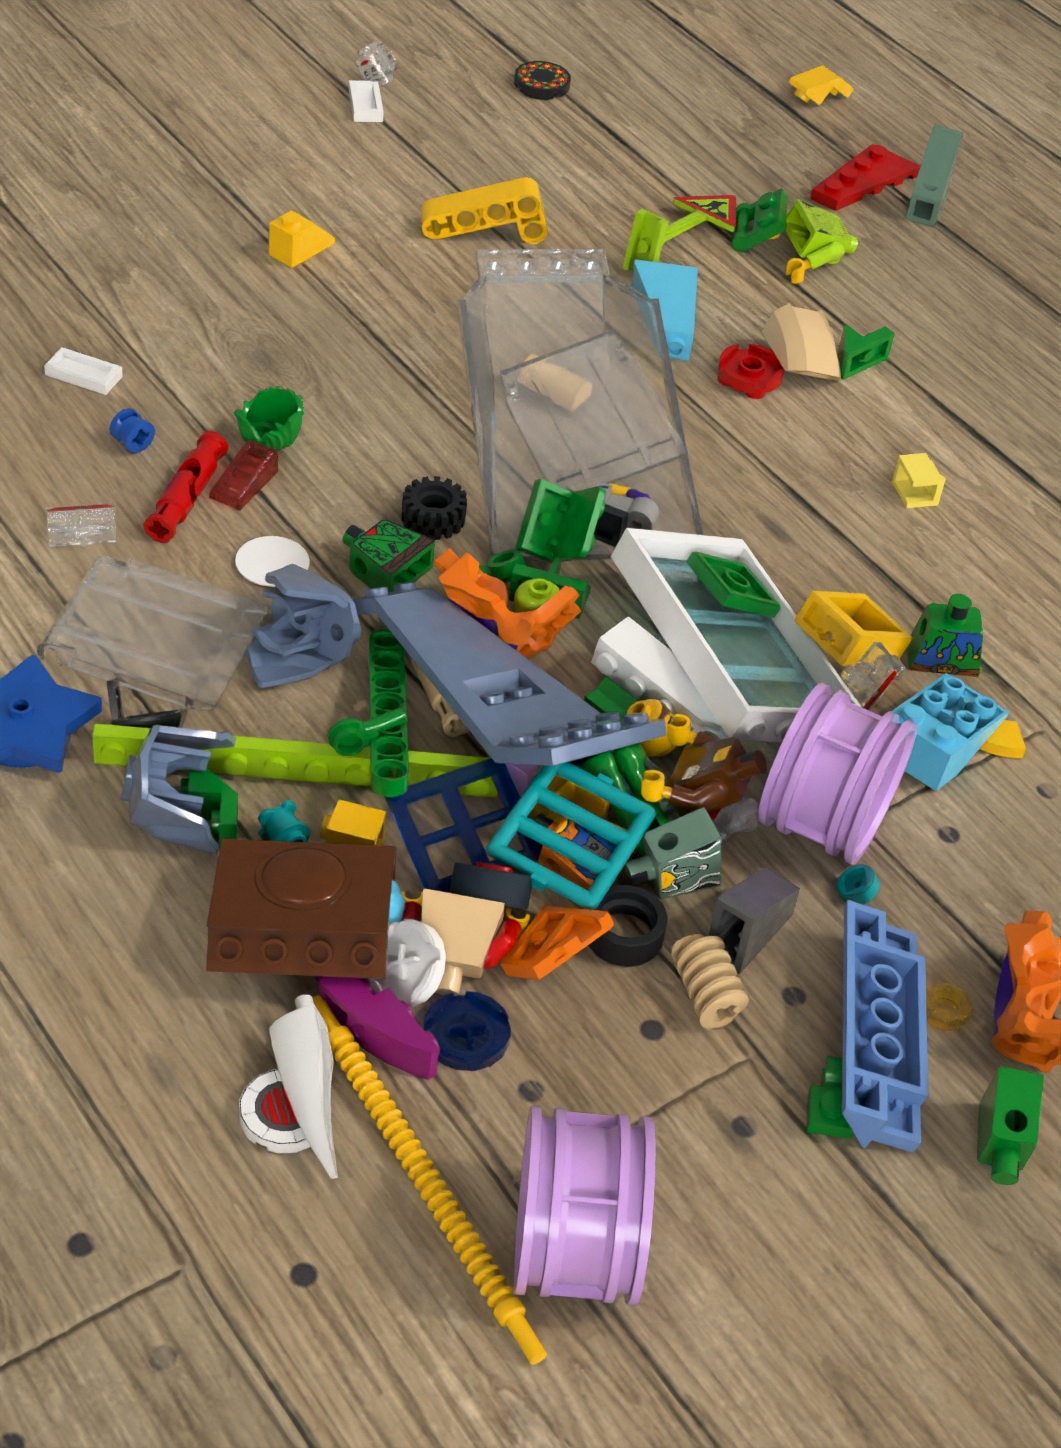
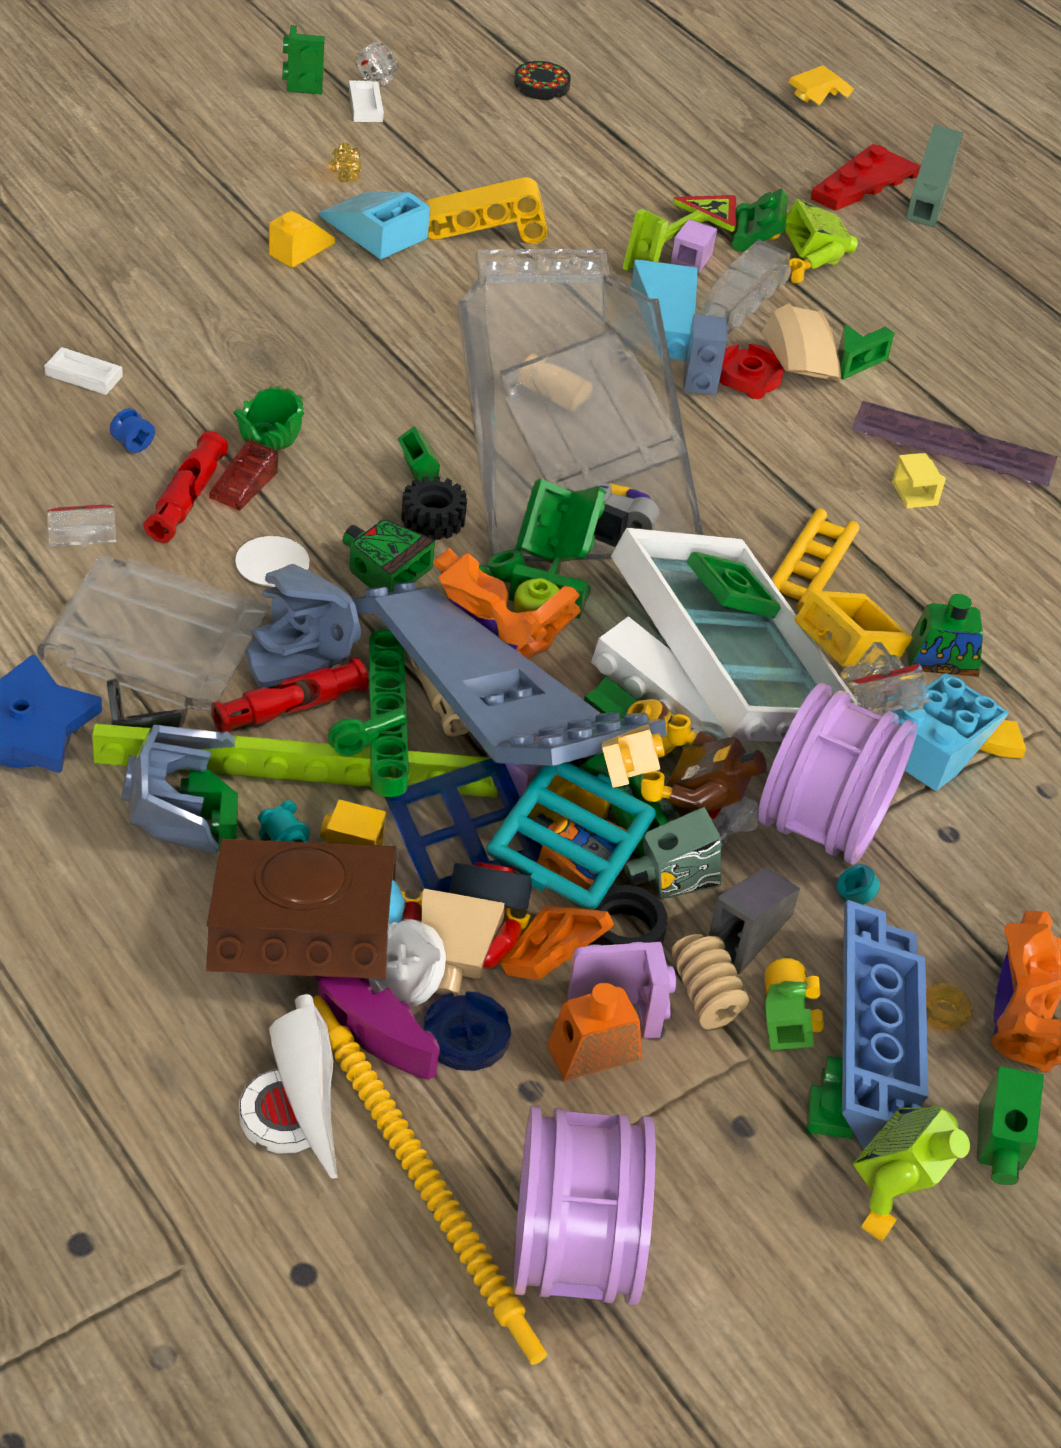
(265, 704): none -> red piece
(304, 62): none -> green bracket
(346, 163): none -> clear yellow plant
(381, 221): none -> medium azure slope
(419, 455): none -> green piece
(595, 1033): none -> orange torso
(632, 754): none -> yellow slope
(634, 967): none -> lavender bracket
(693, 245): none -> lavender brick
(705, 354): none -> sand blue brick
(747, 283): none -> clear slope
(787, 1018): none -> bright green piece
(806, 544): none -> yellow bar
(892, 690): none -> clear hips
(907, 1157): none -> lime torso
(955, 443): none -> plate

